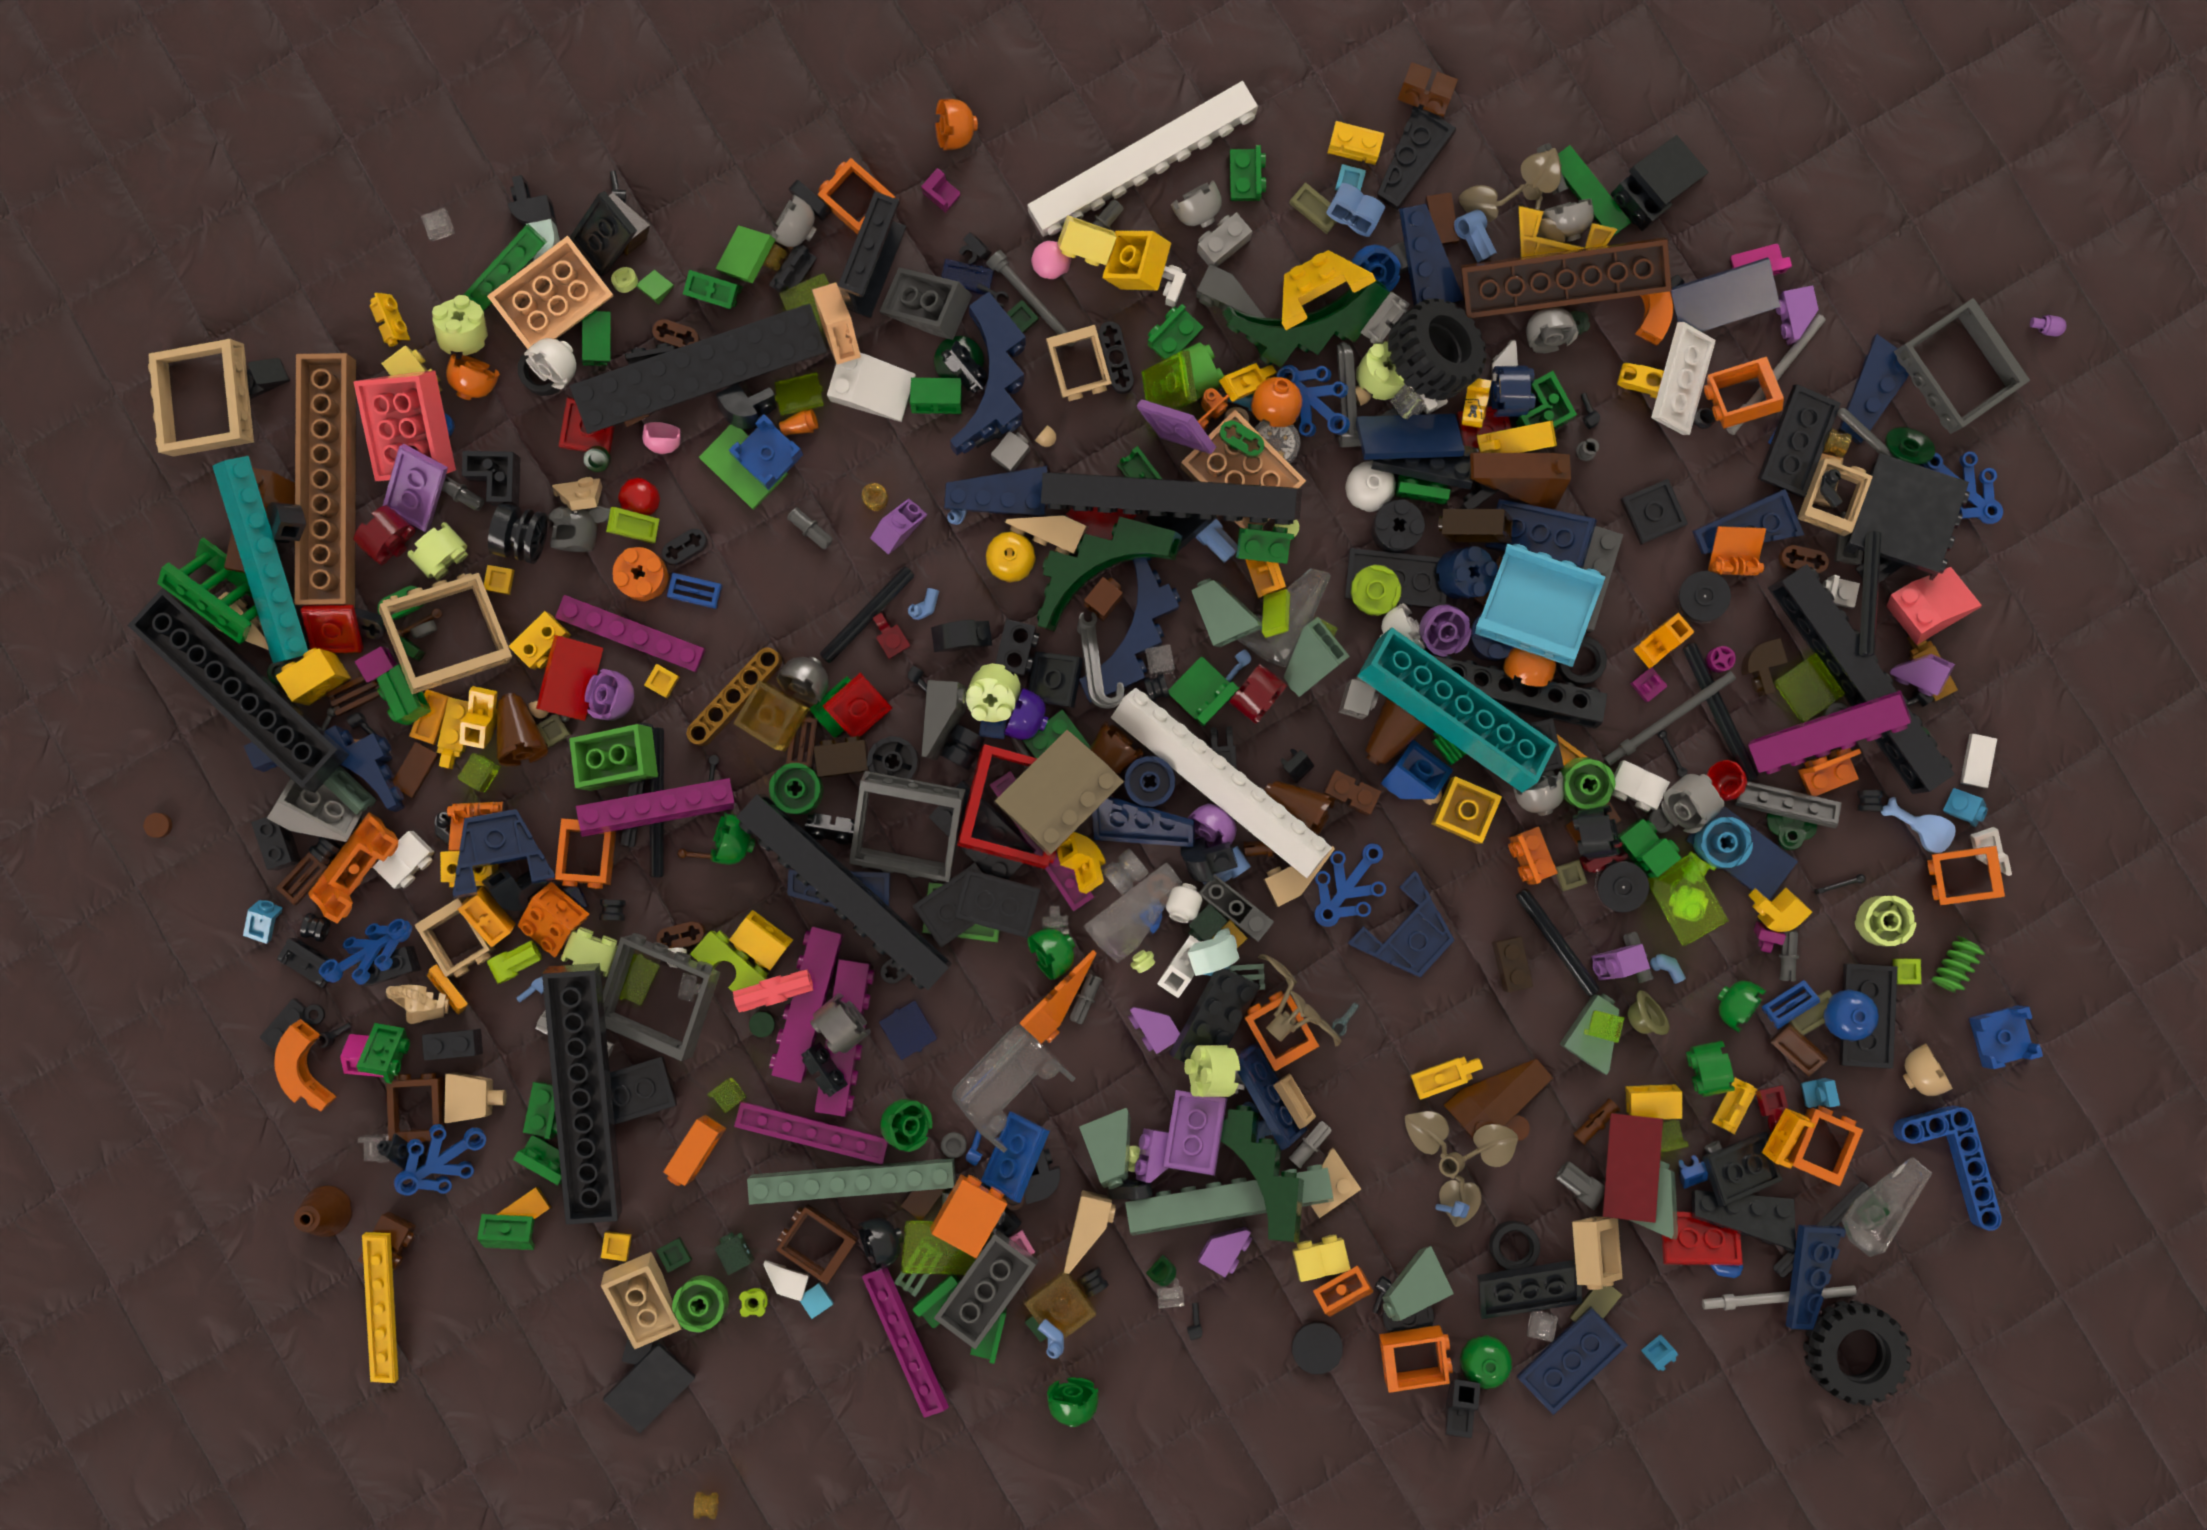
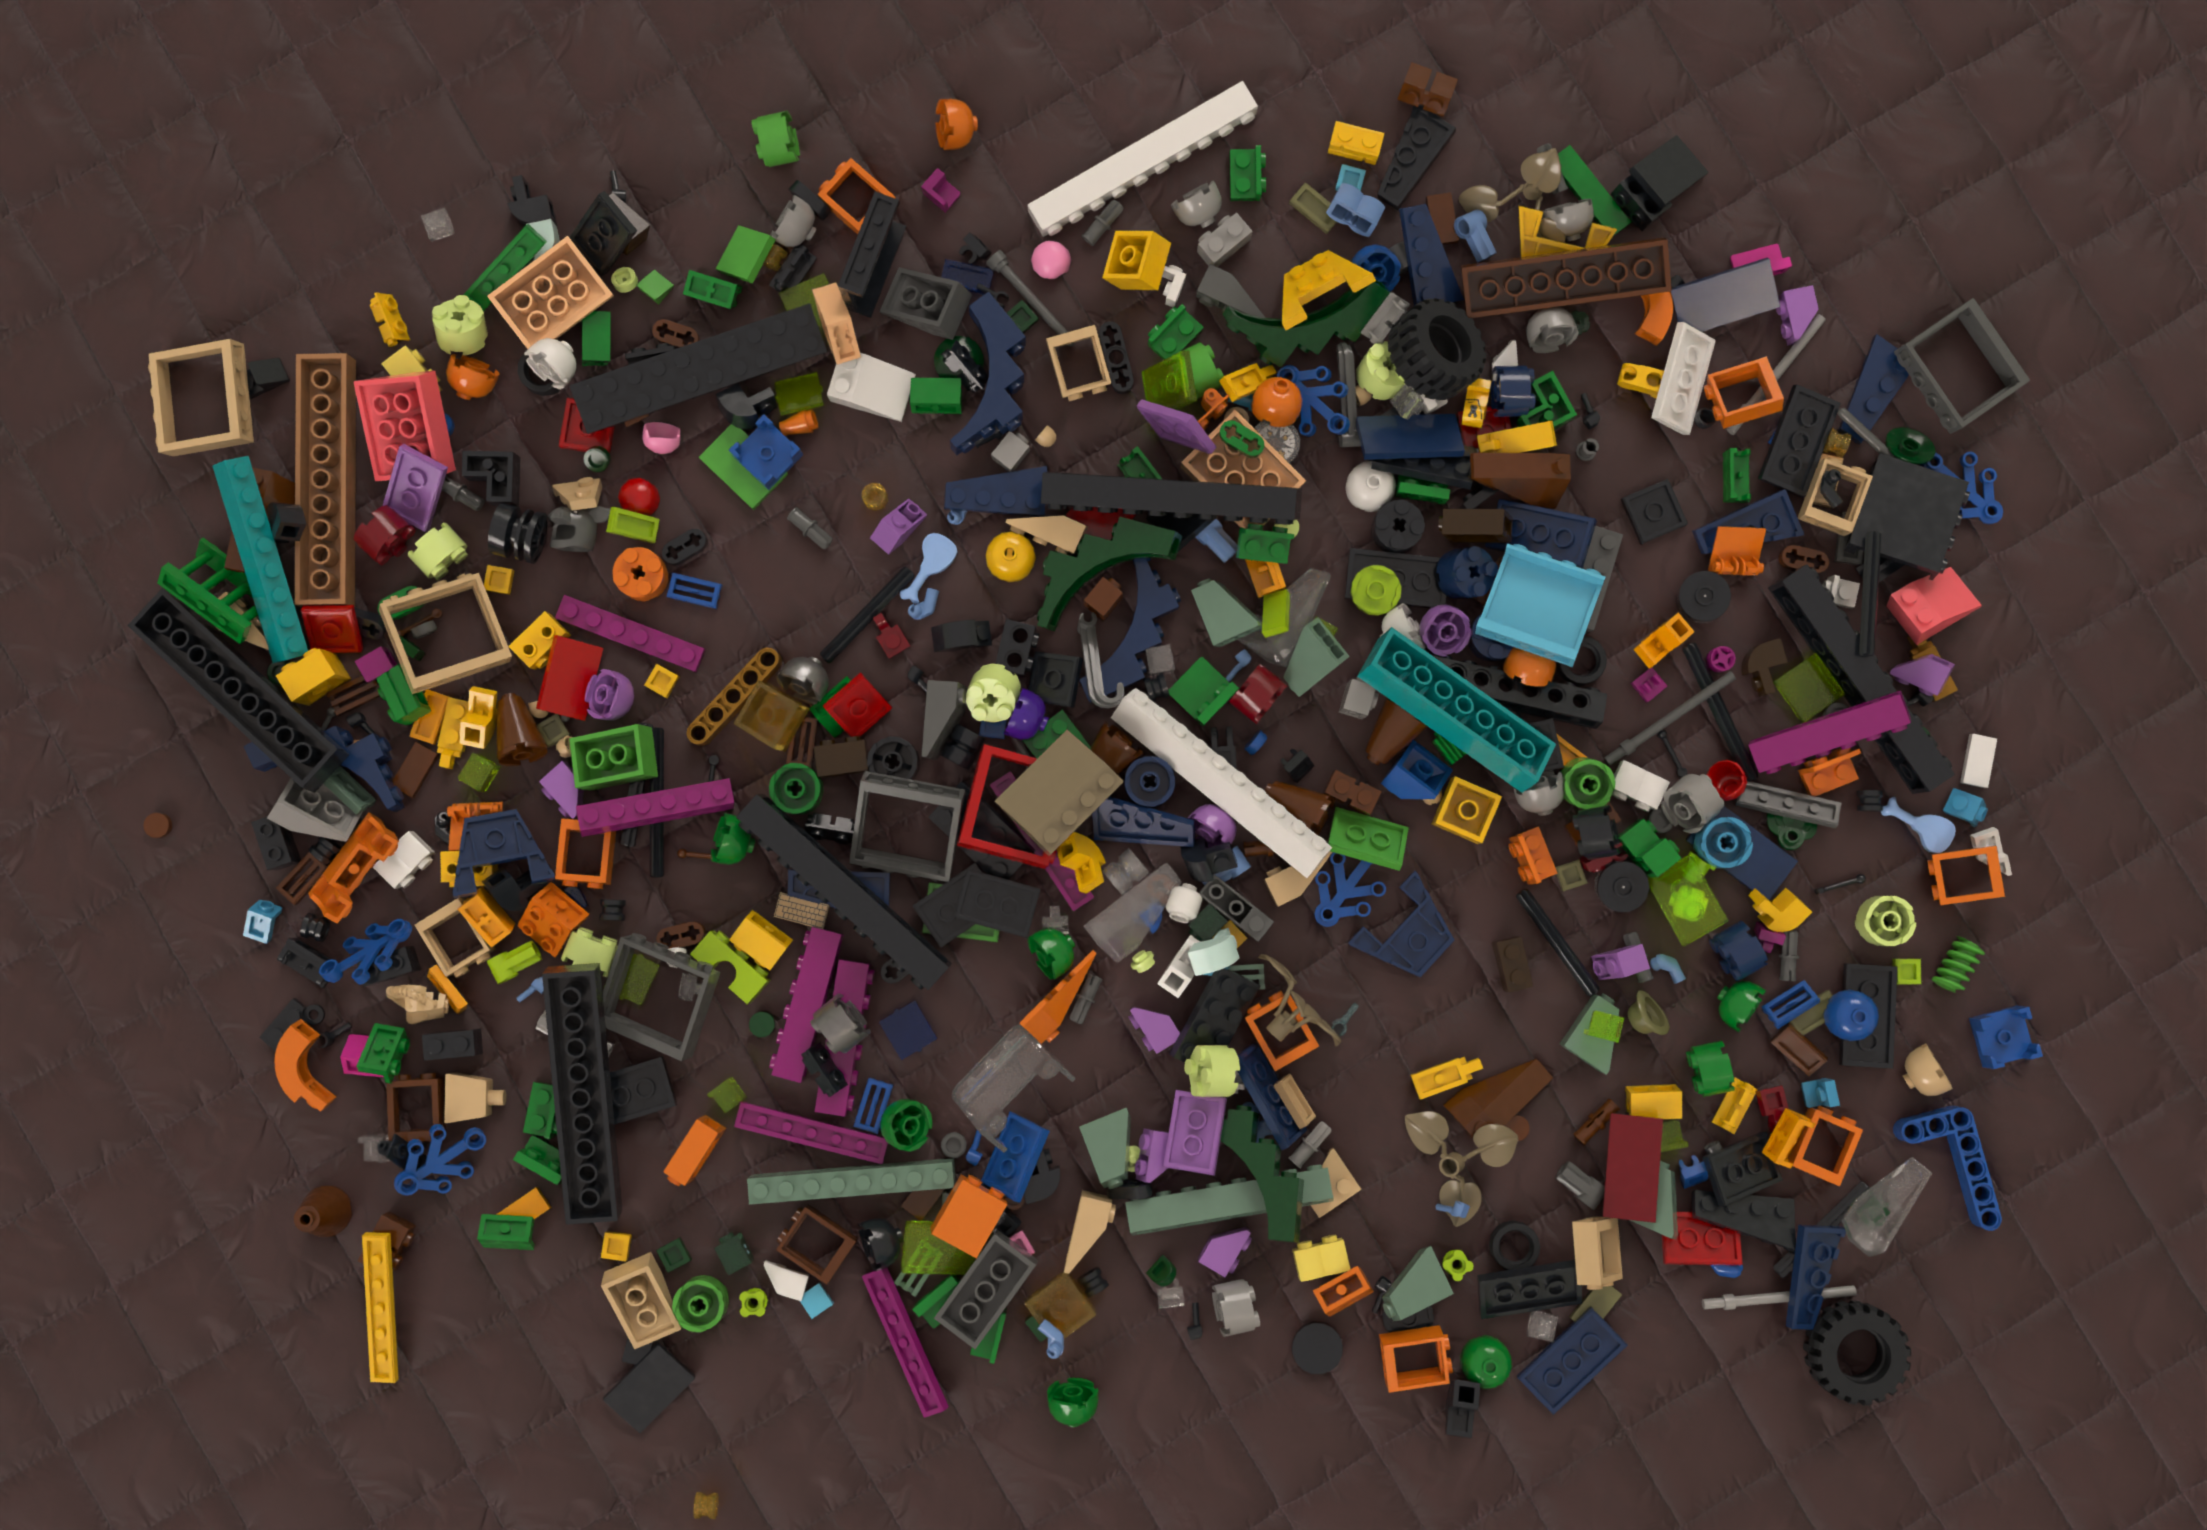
(560, 786): none -> medium lavender slope
(562, 748): none -> tan hinge
(773, 990): coral piece -> none
(777, 139): none -> bright green brick
(801, 911): none -> tan tile
(880, 1084): none -> blue tile
(938, 555): none -> light blue piece
(1086, 241): light yellow brick -> none
(1234, 1307): none -> light grey brick
(1256, 742): none -> blue tile
(1368, 838): none -> bright green tile
(1458, 1271): none -> lime brick
(1659, 1352): dark azure tile -> none
(1736, 476): none -> green hinge
(1740, 951): none -> dark blue brick
(2049, 325): medium lavender cylinder -> none

